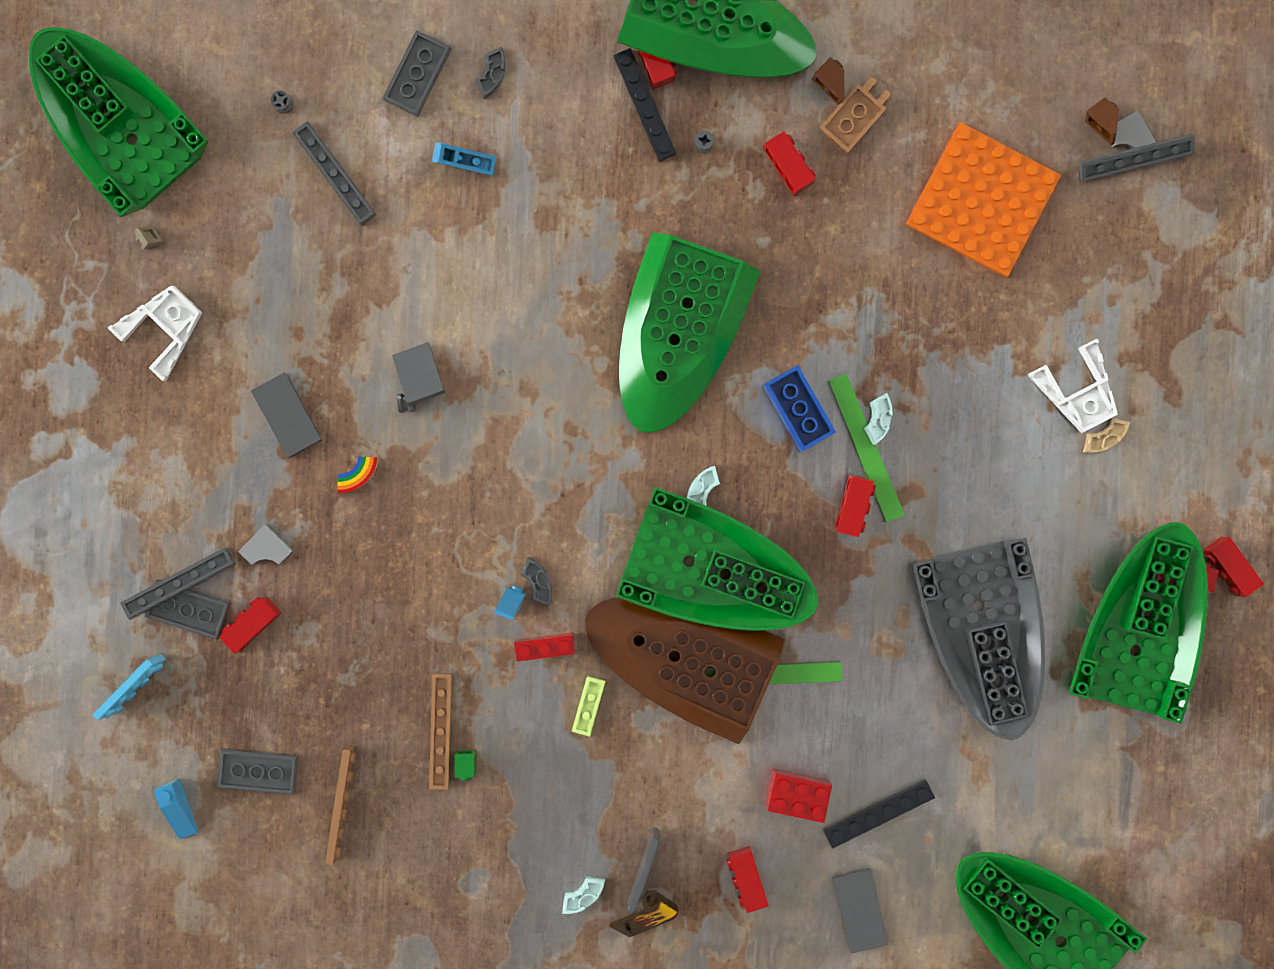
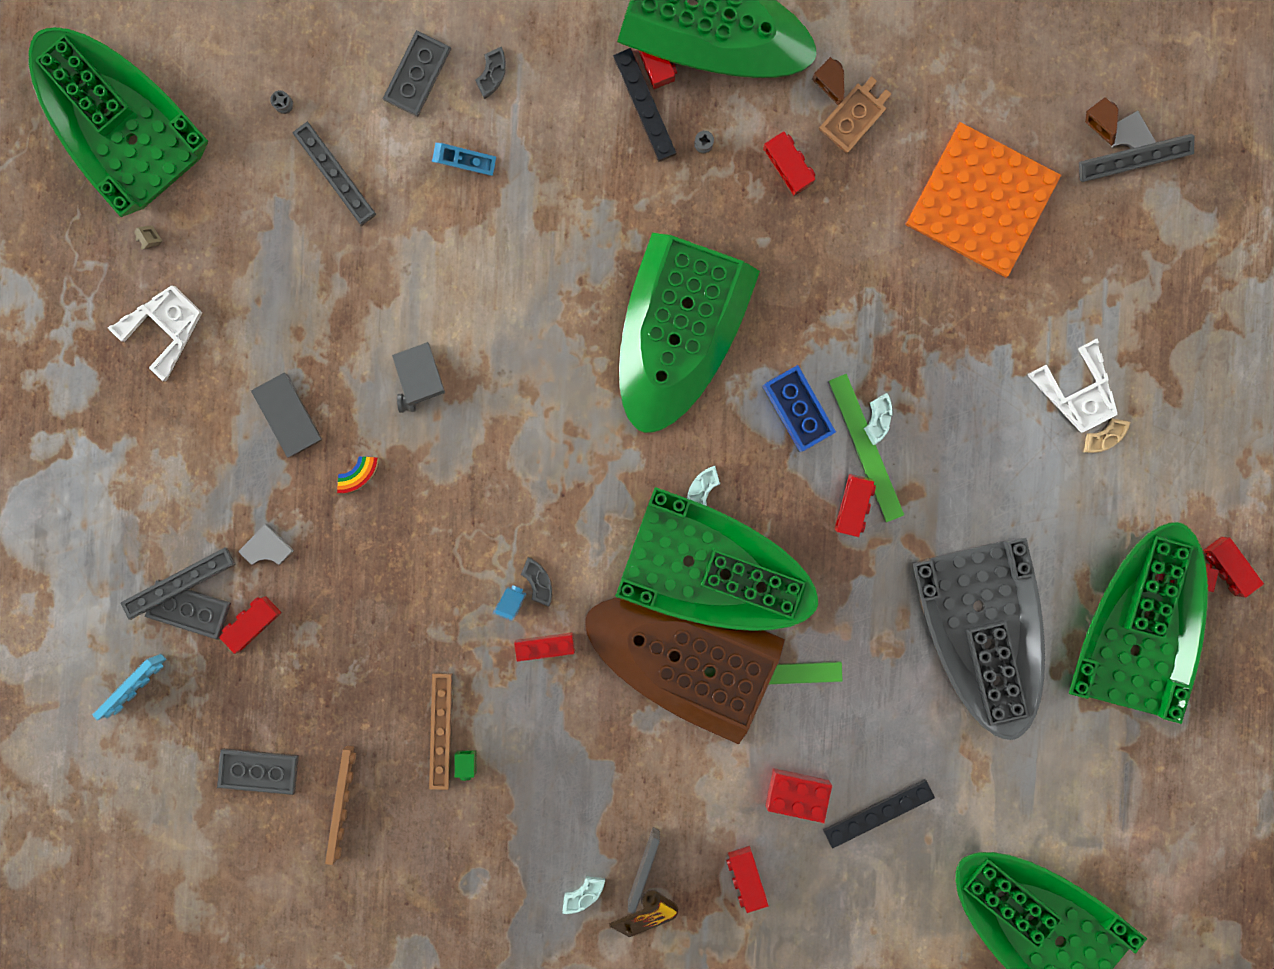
(176, 808): dark azure slope -> none
(588, 706): yellowish green tile -> none
(860, 910): dark grey tile -> none

